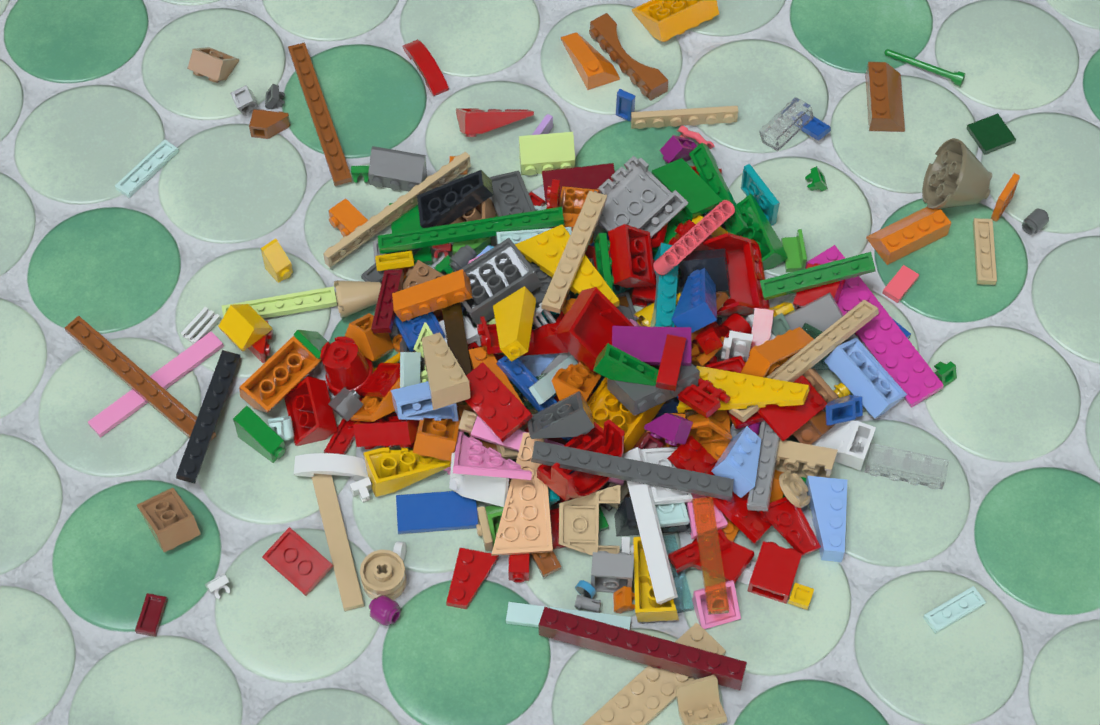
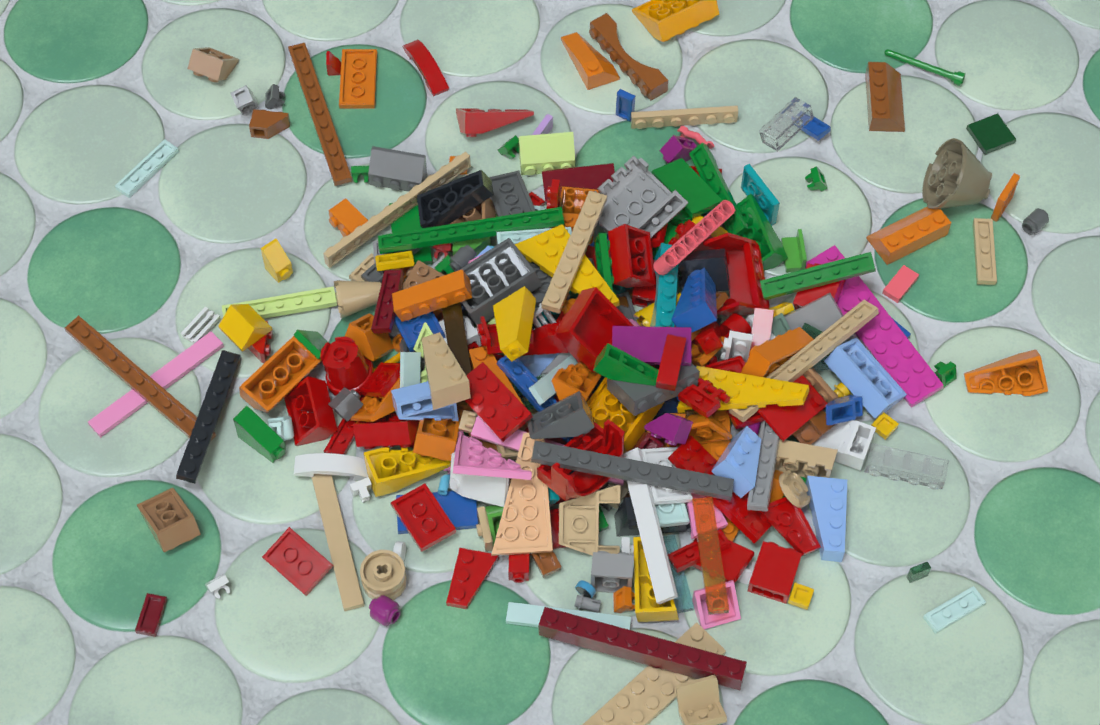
(333, 64): none -> red slope
(358, 79): none -> orange tile
(365, 265): none -> tan tile
(423, 517): none -> red plate
(444, 484): none -> medium azure arm
(509, 146): none -> green tile
(885, 425): none -> yellow plate
(918, 572): none -> clear green tile
(1012, 375): none -> orange wedge

